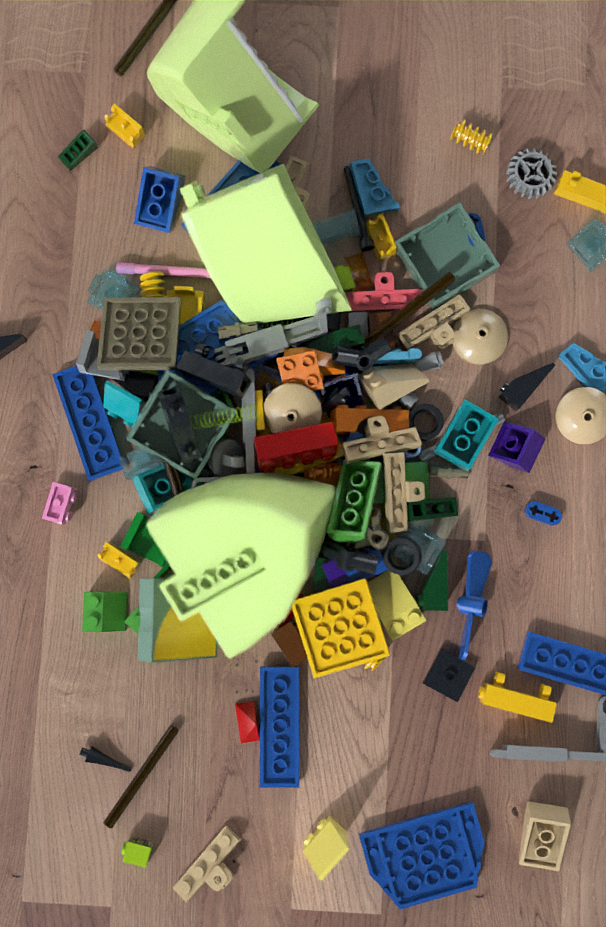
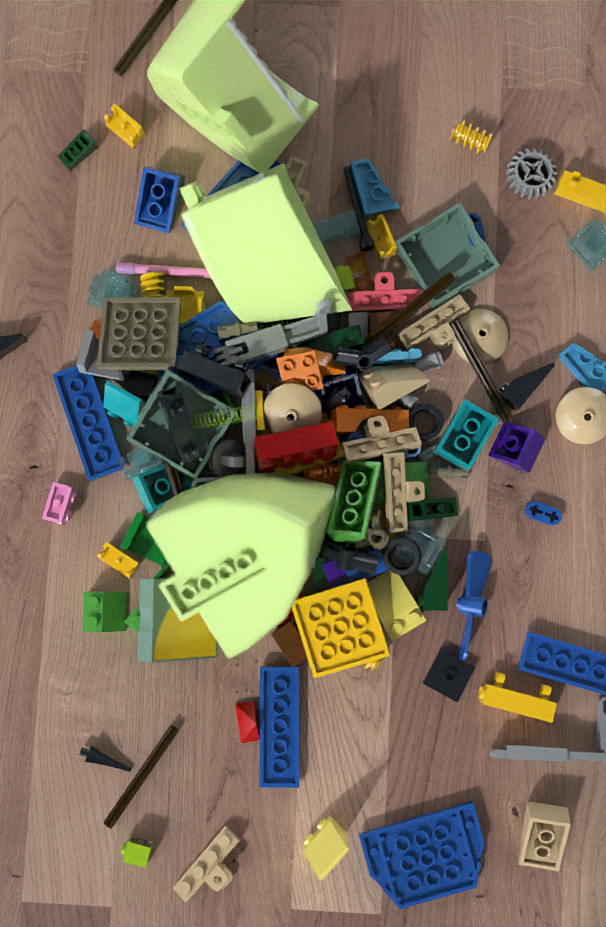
(481, 371): none -> dark brown axle

